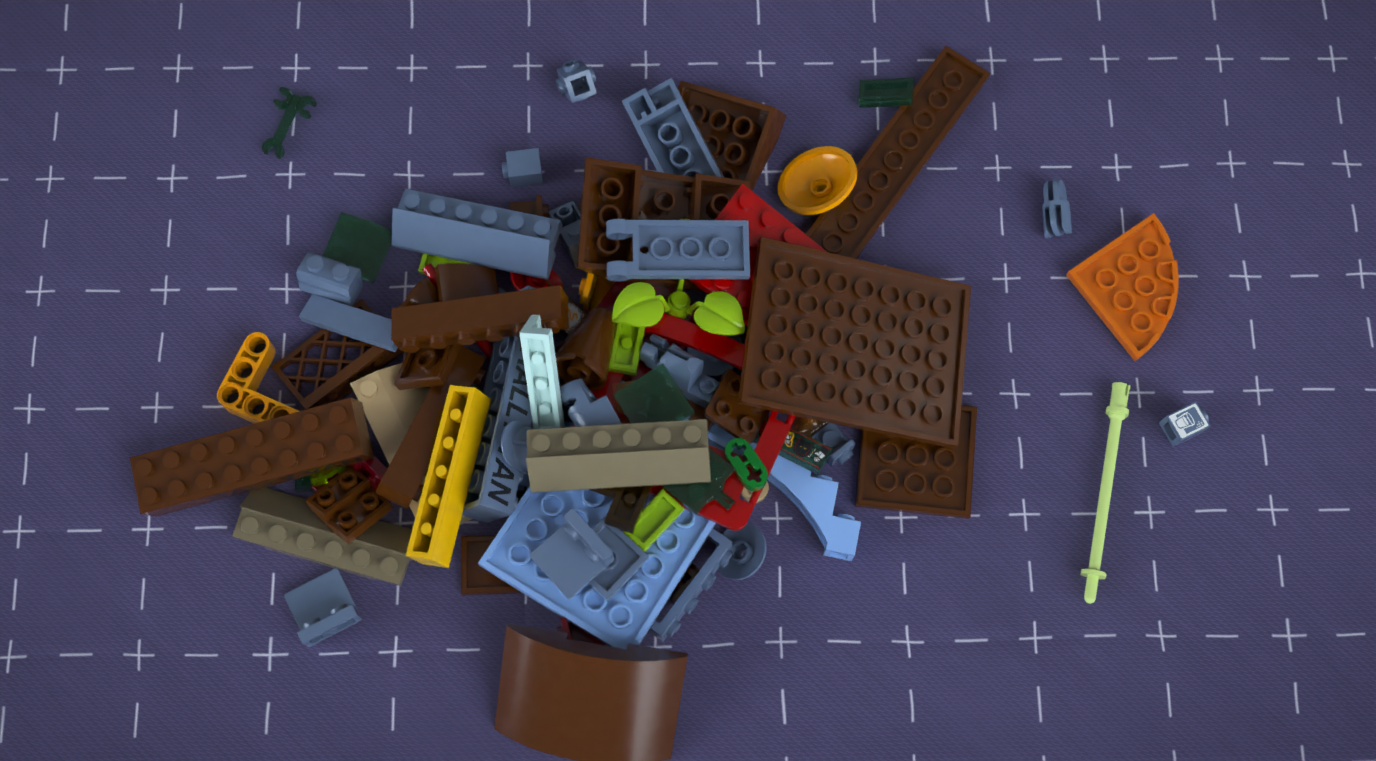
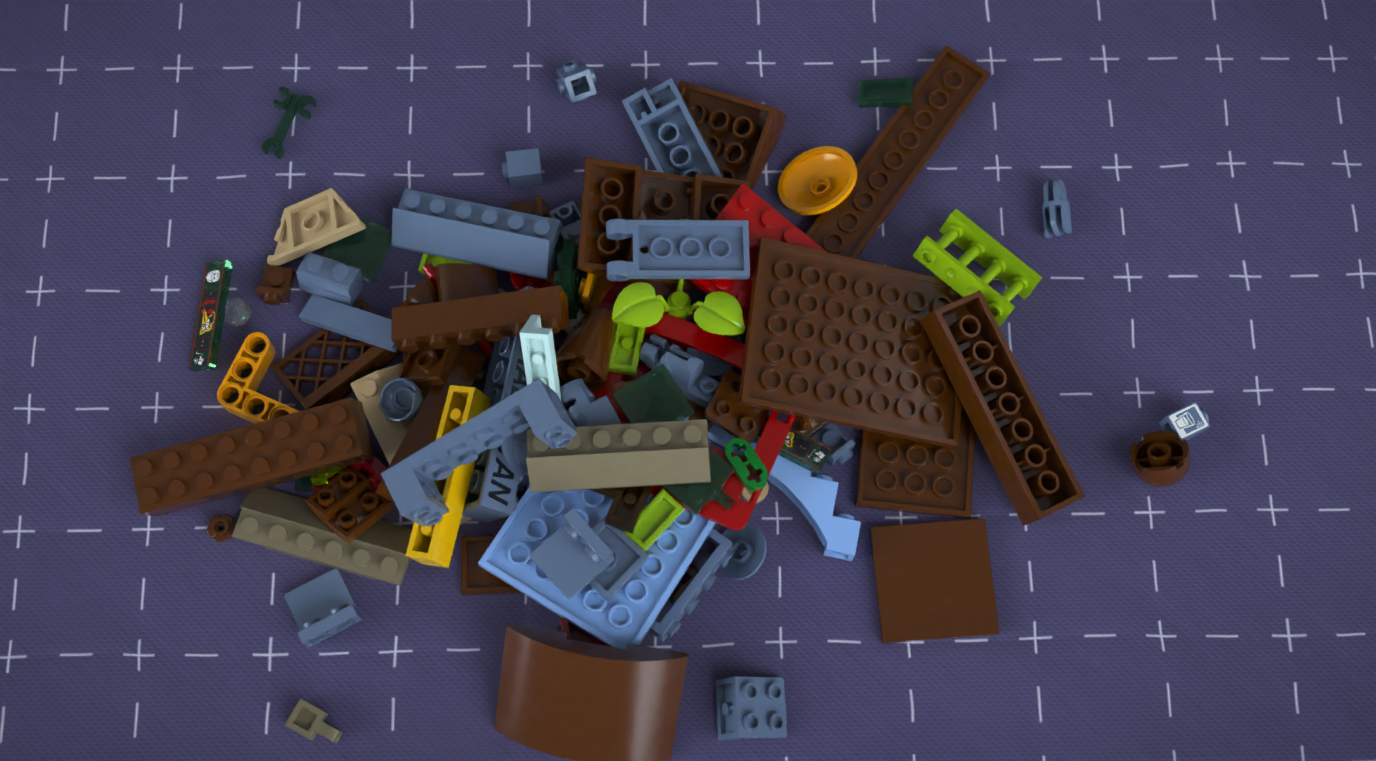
(210, 316): none -> clear green tile
(225, 534): none -> reddish brown plate
(237, 312): none -> clear tile
(276, 285): none -> reddish brown bracket
(309, 721): none -> dark tan plate
(313, 225): none -> tan wing
(400, 400): none -> sand blue hair
(413, 478): none -> sand blue plate
(569, 275): none -> clear green plate
(750, 708): none -> sand blue bracket
(933, 581): none -> reddish brown tile
(988, 253): none -> lime fence
(1002, 408): none -> reddish brown brick
(1117, 412): yellowish green bar -> none
(1132, 285): orange plate -> none
(1160, 458): none -> reddish brown cylinder

